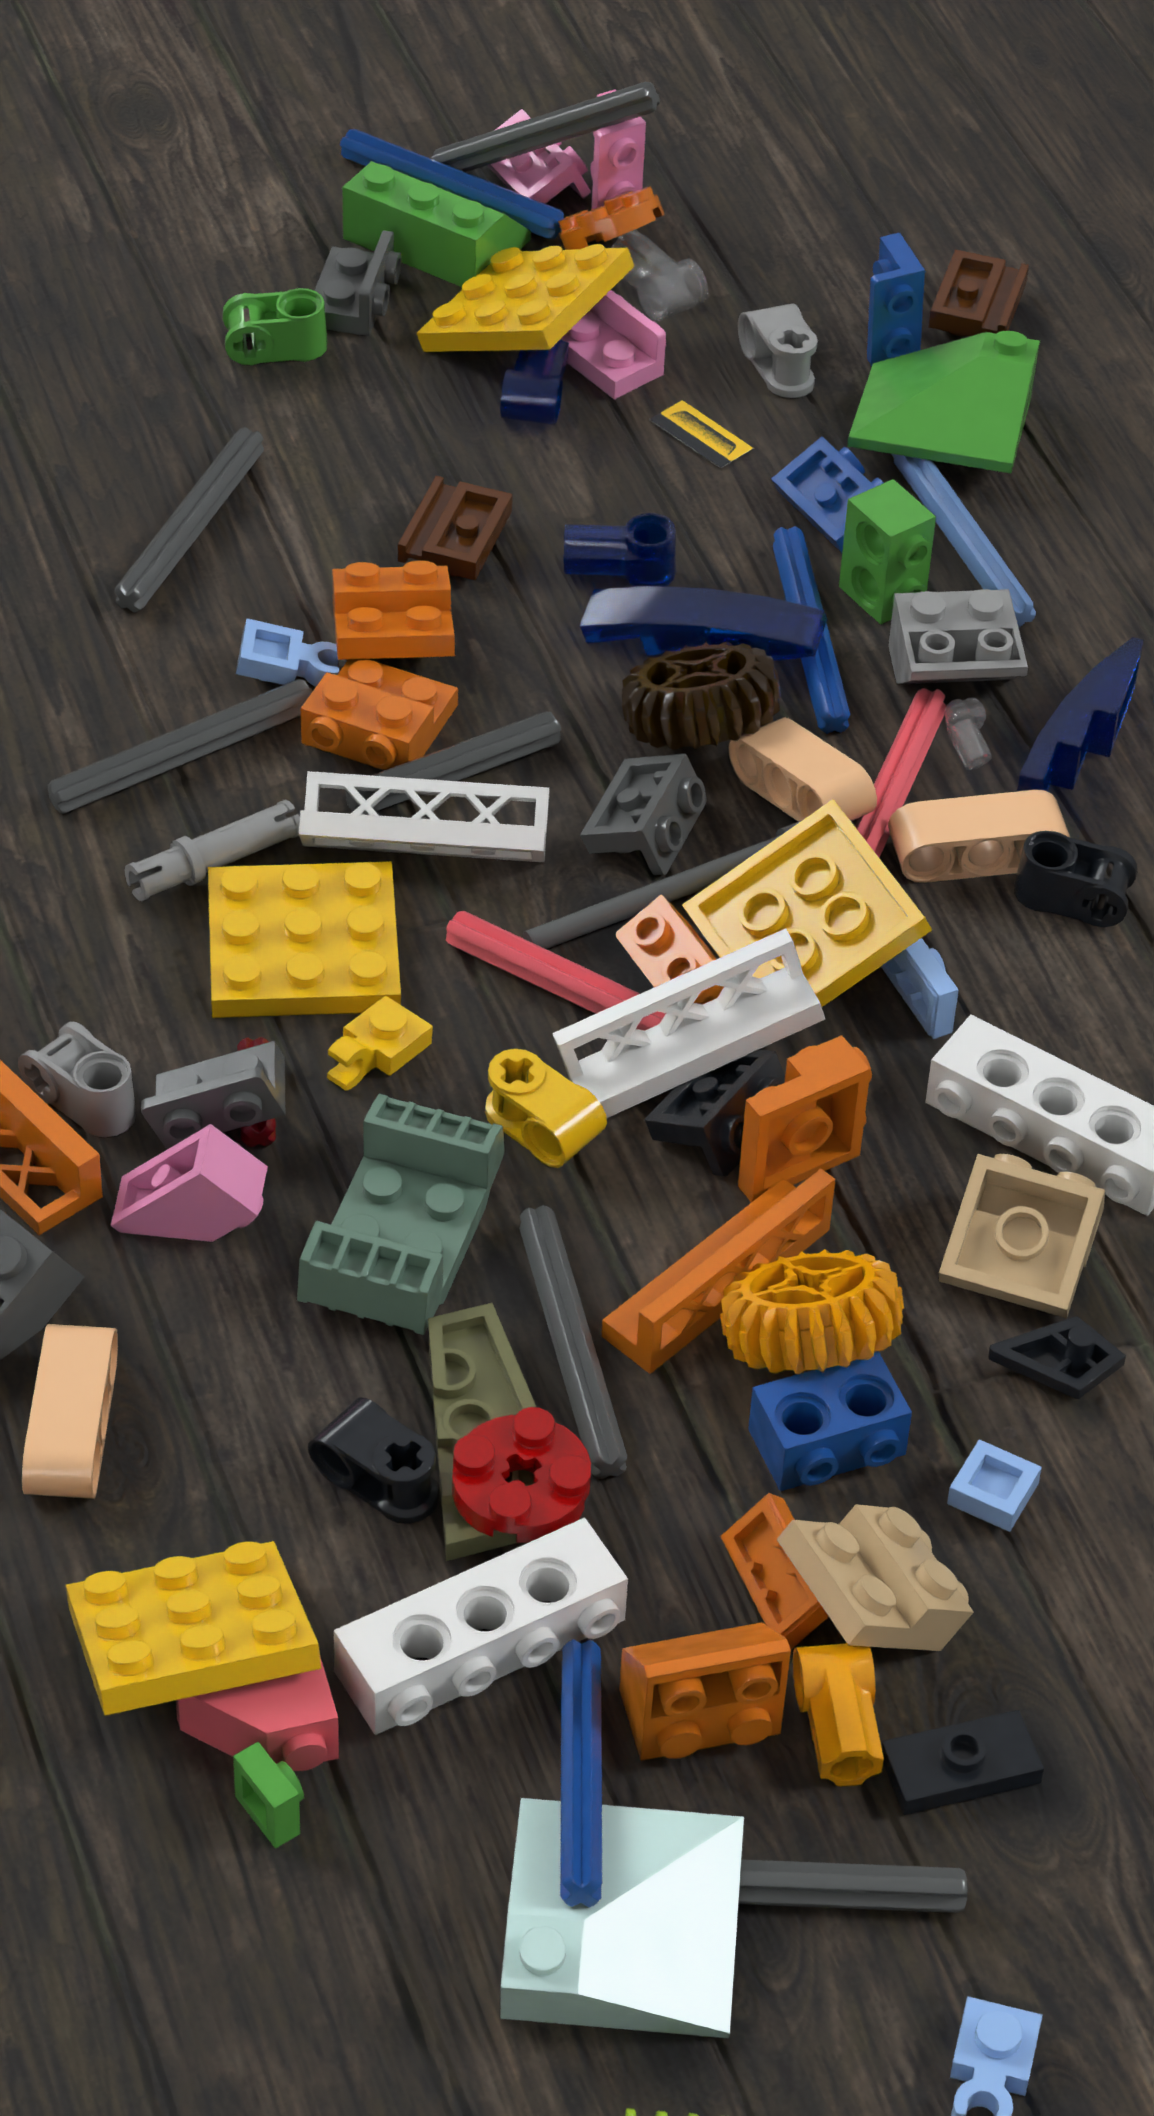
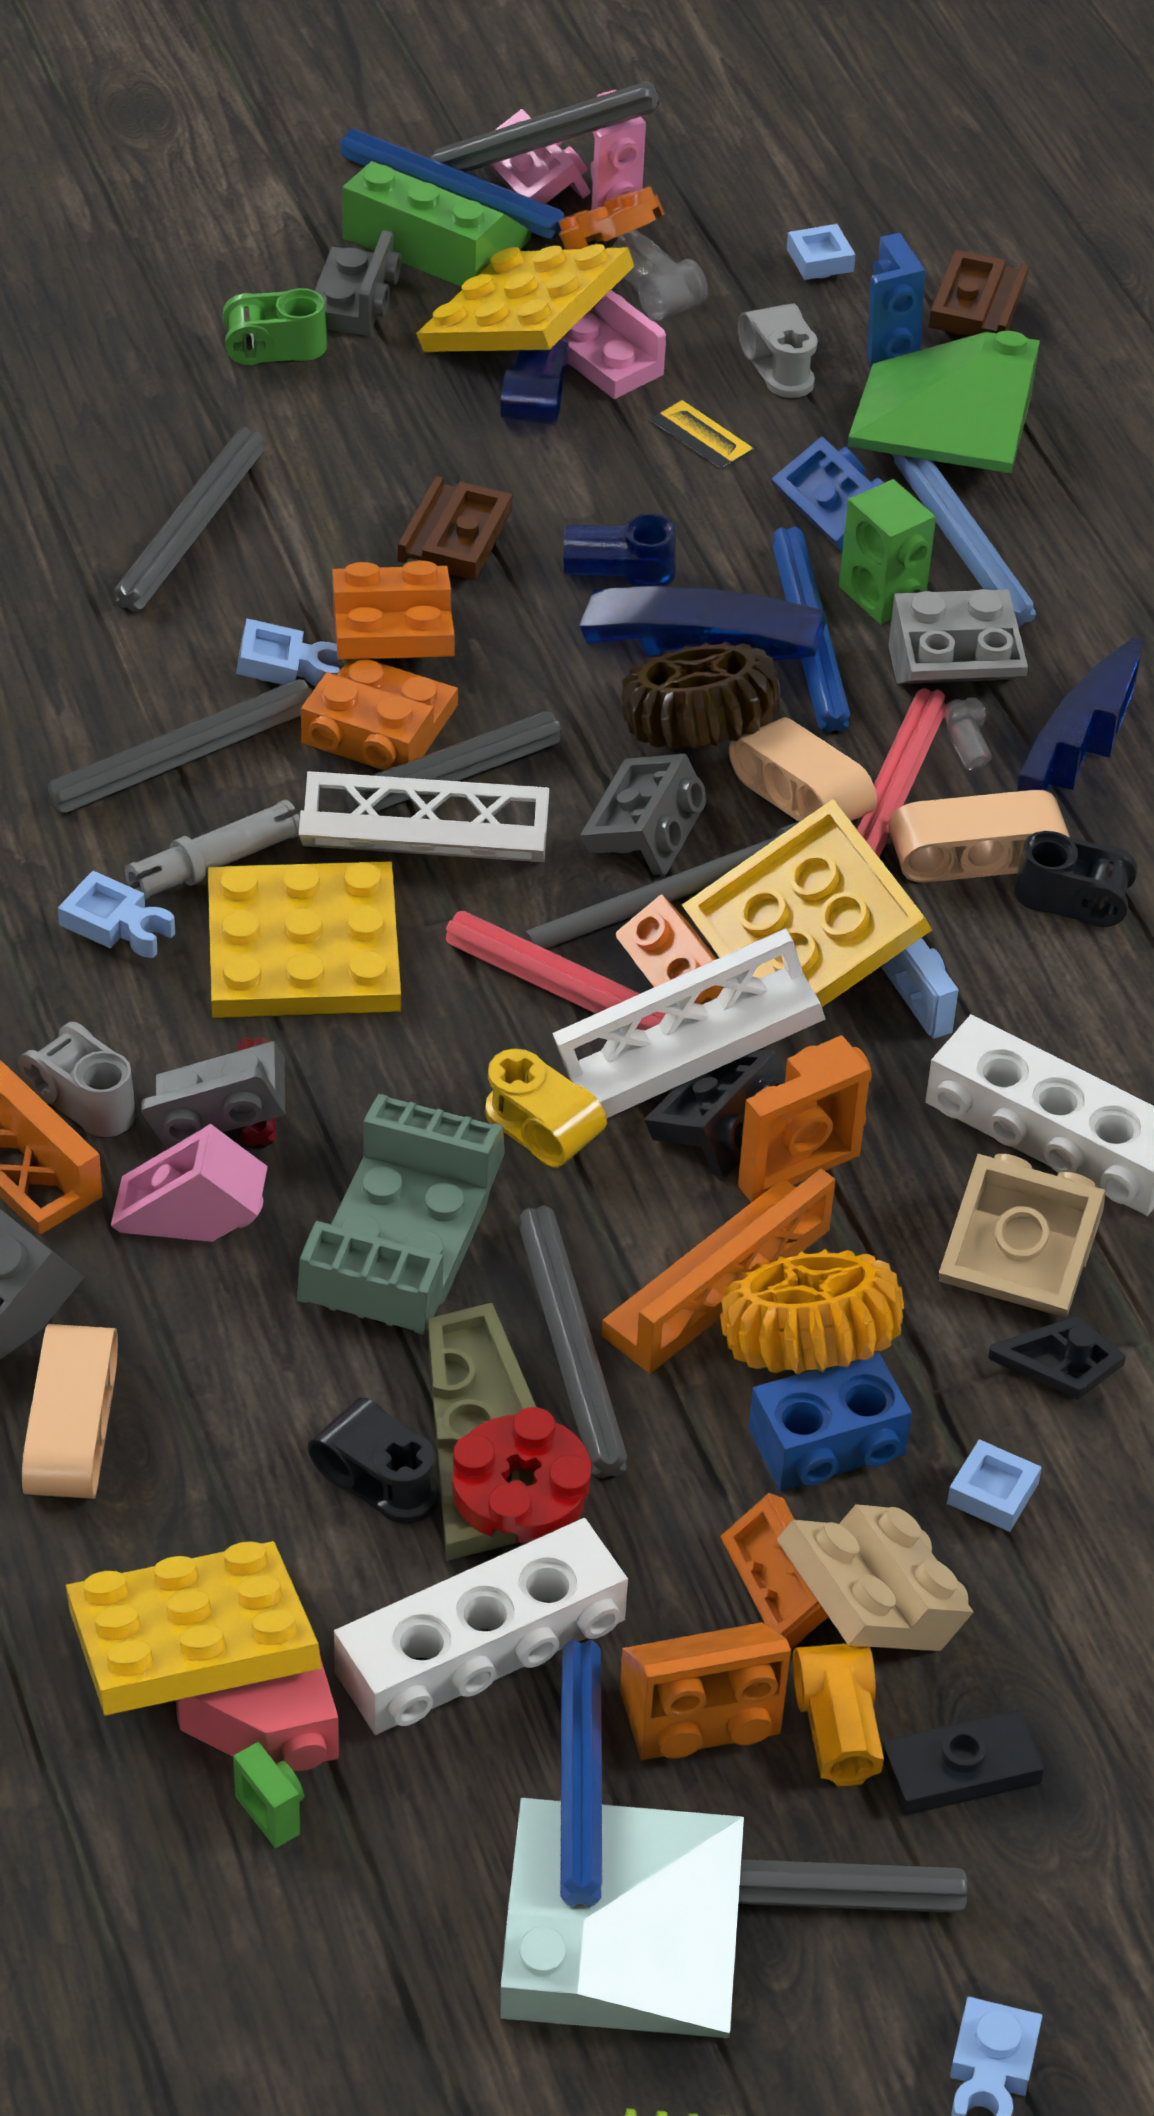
(111, 911): none -> light blue plate
(380, 1038): yellow plate -> none
(820, 252): none -> light blue plate

